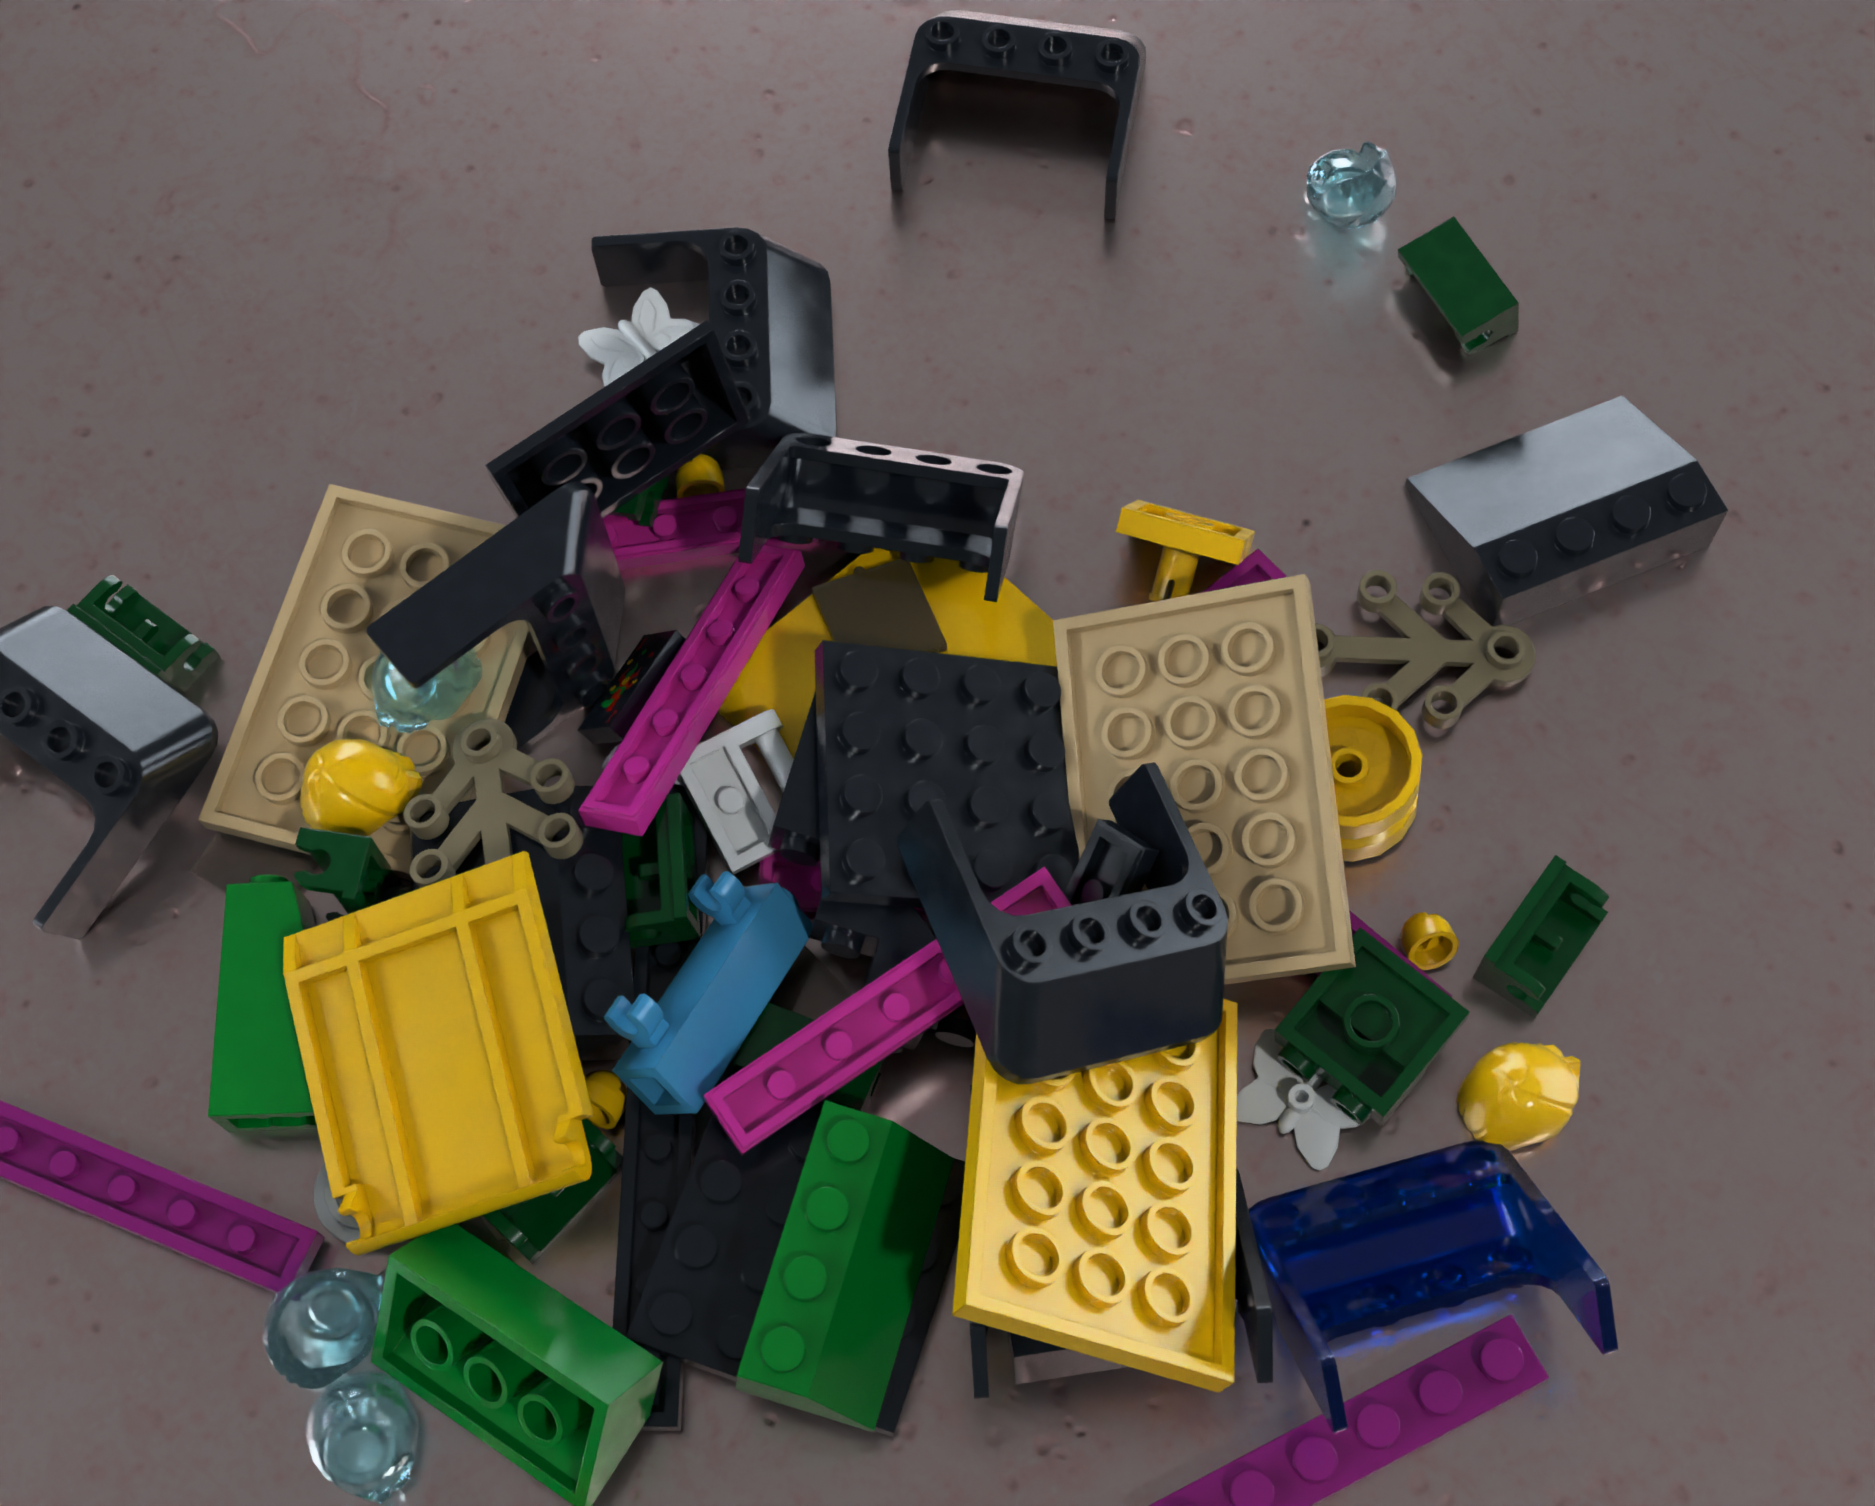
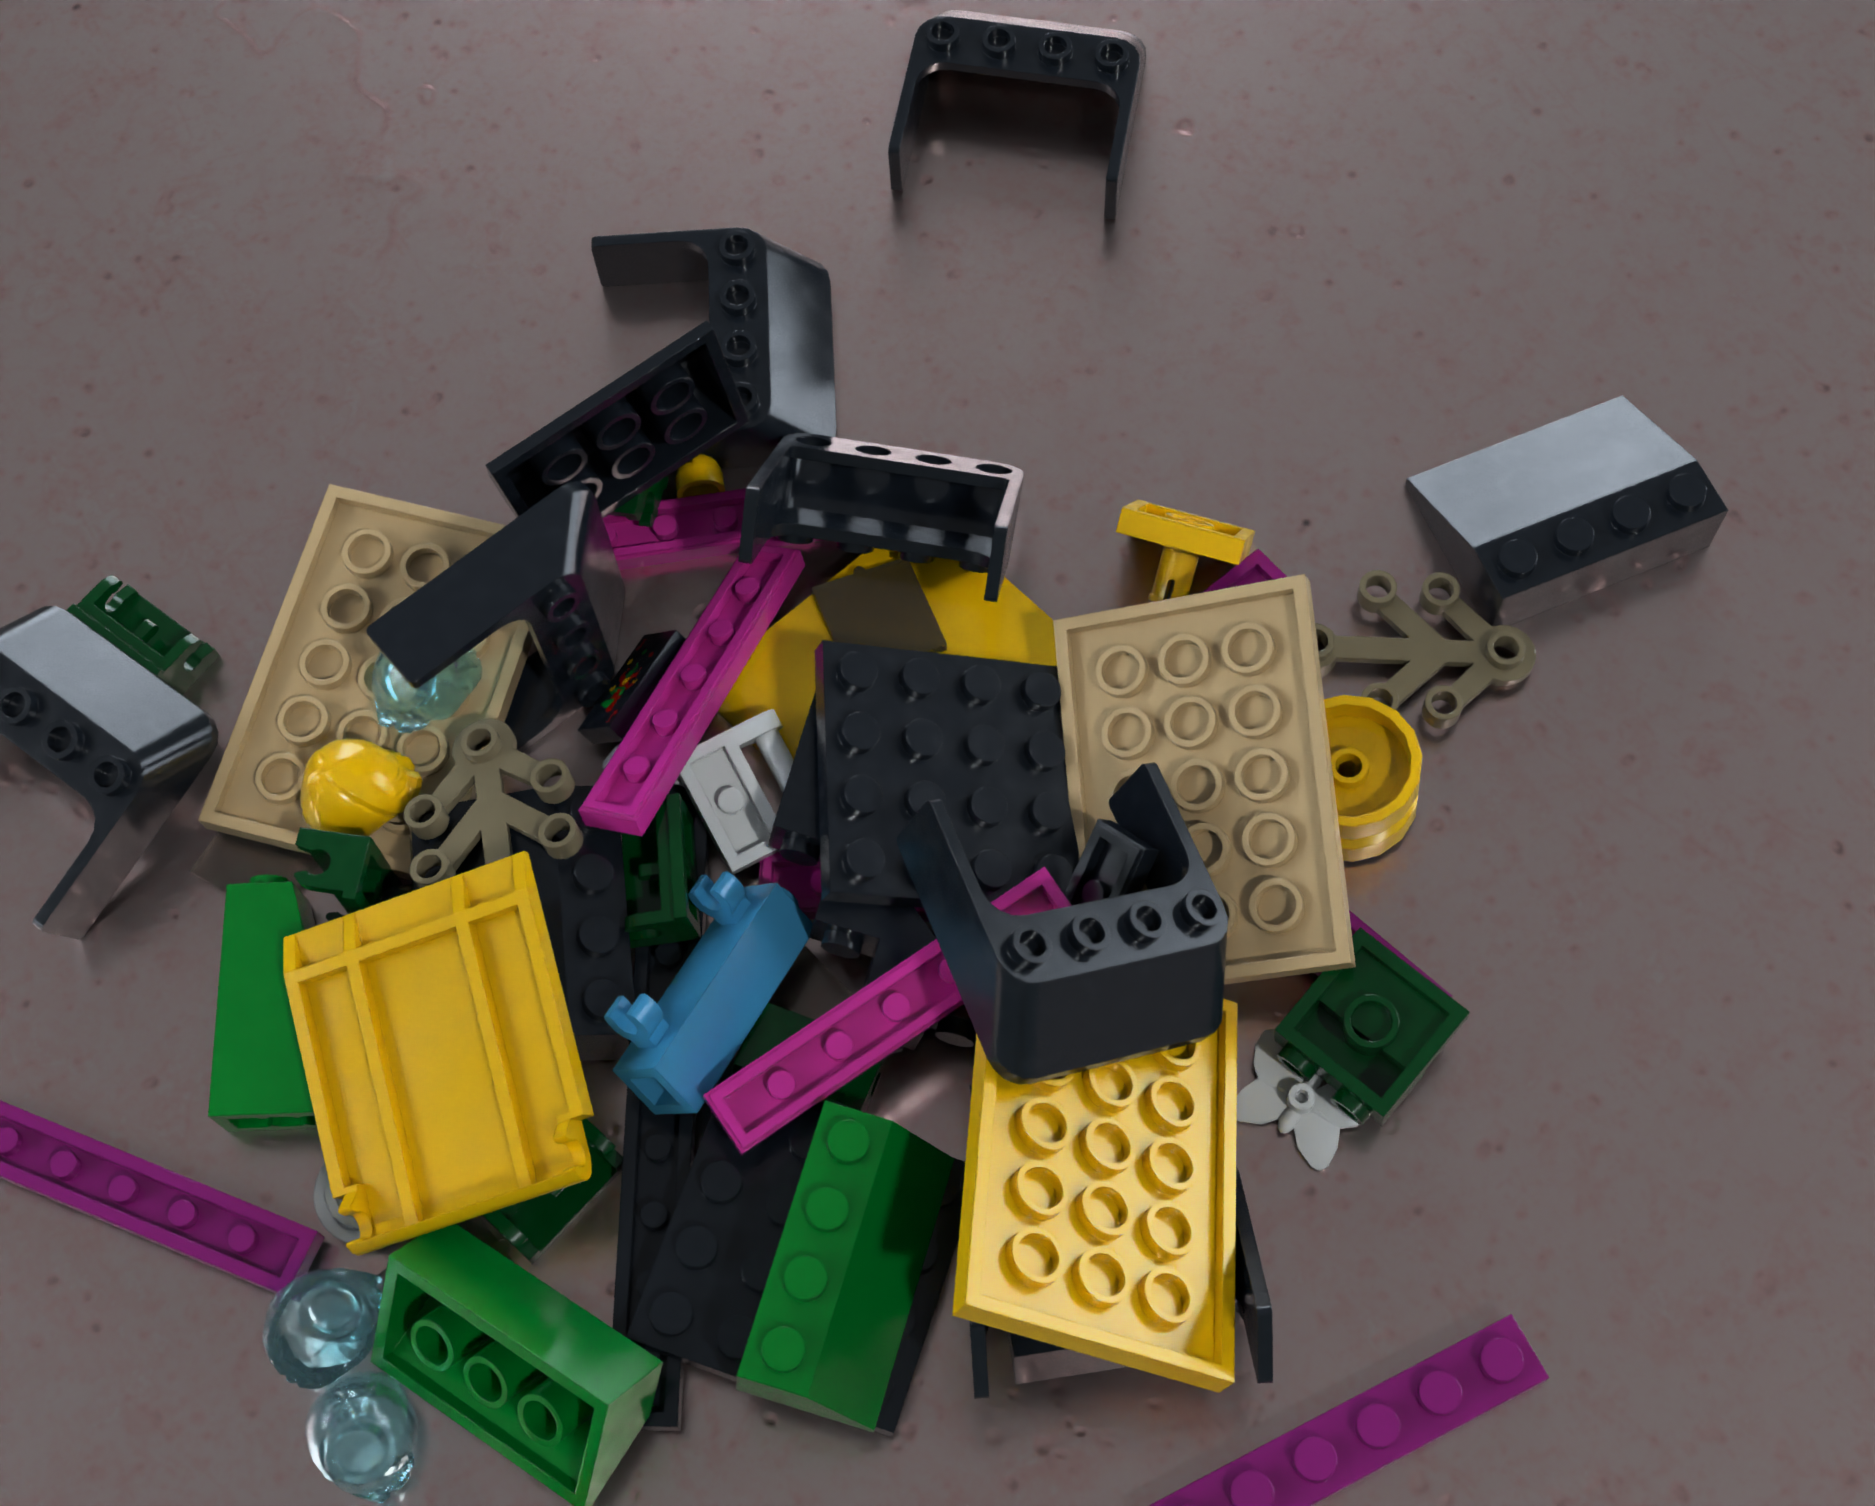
(606, 1097): yellow hinge -> none
(635, 340): white piece -> none
(1352, 186): clear light blue hair -> none
(1412, 1243): clear blue windscreen -> none
(1428, 940): yellow hinge -> none
(1462, 285): dark green hinge -> none
(1519, 1094): yellow hair -> none
(1543, 937): dark green hinge -> none

